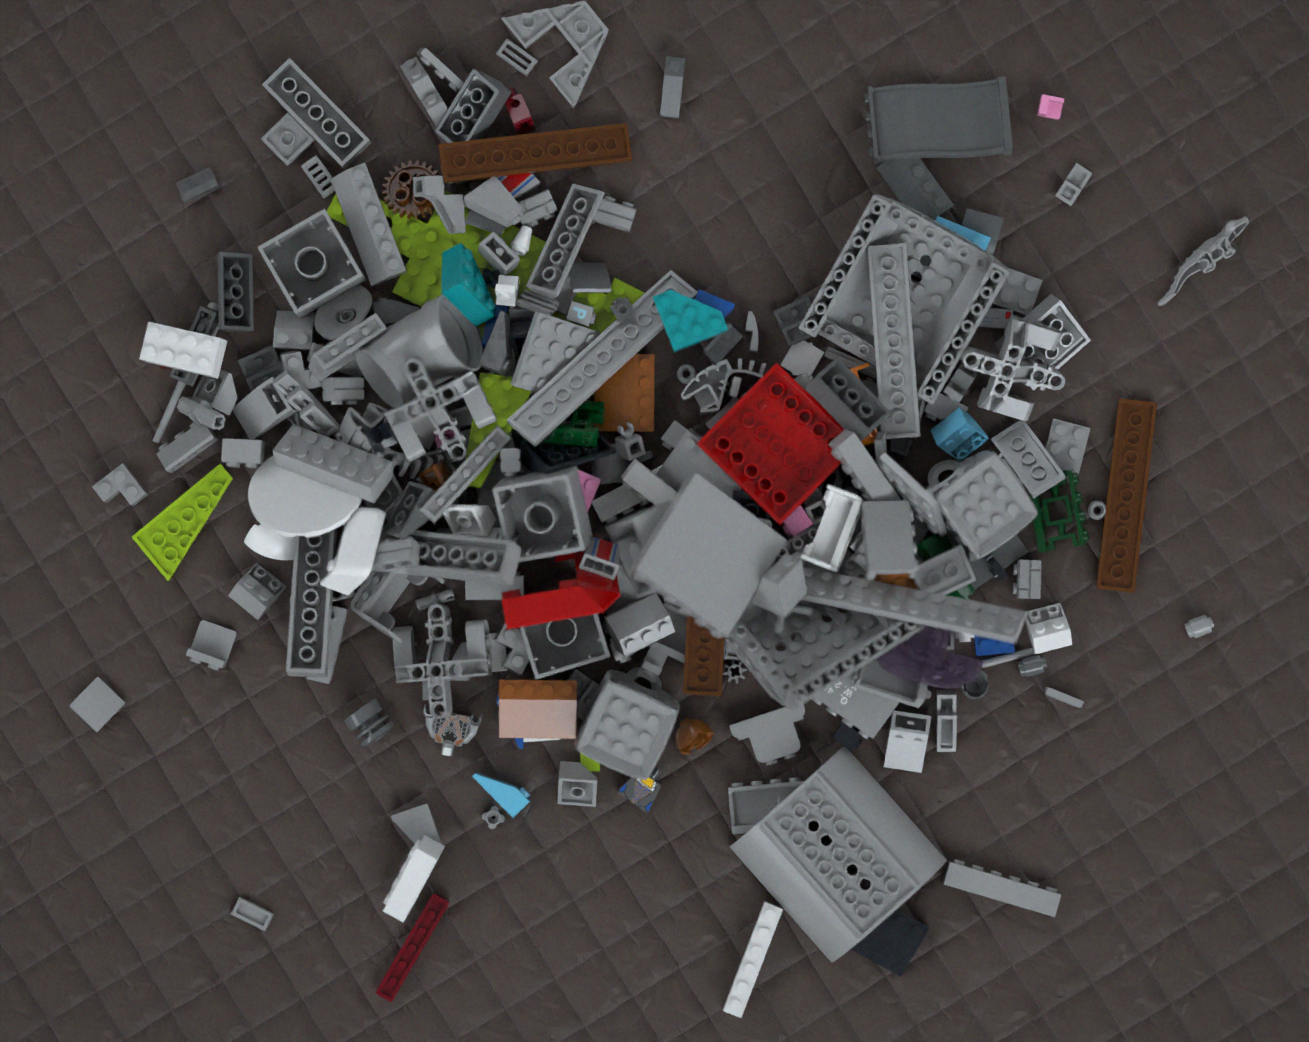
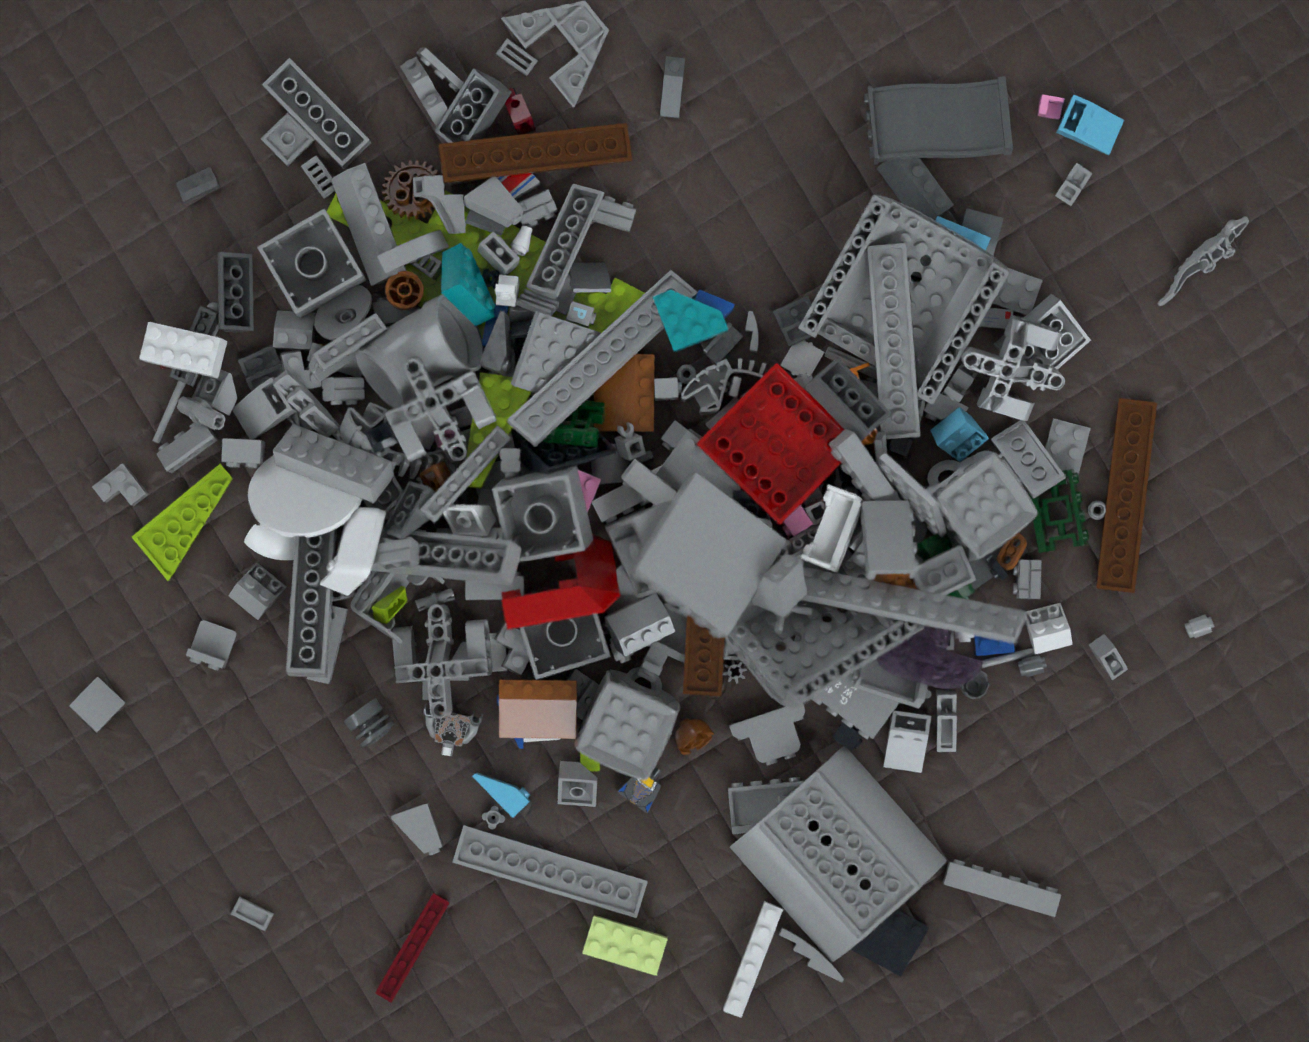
(389, 606): none -> lime slope
(404, 283): none -> dark orange cylinder
(412, 251): none -> light grey slope
(412, 877): white brick -> none
(437, 270): none -> light grey slope
(550, 871): none -> light grey plate
(601, 558): light grey torso -> none
(622, 309): dark grey bracket -> none
(625, 945): none -> yellowish green brick
(667, 389): none -> light grey brick
(816, 959): none -> light grey slope
(1009, 550): none -> dark orange plate
(1063, 697): light grey tile -> none
(1090, 125): none -> medium azure slope
(1108, 656): none -> light grey slope

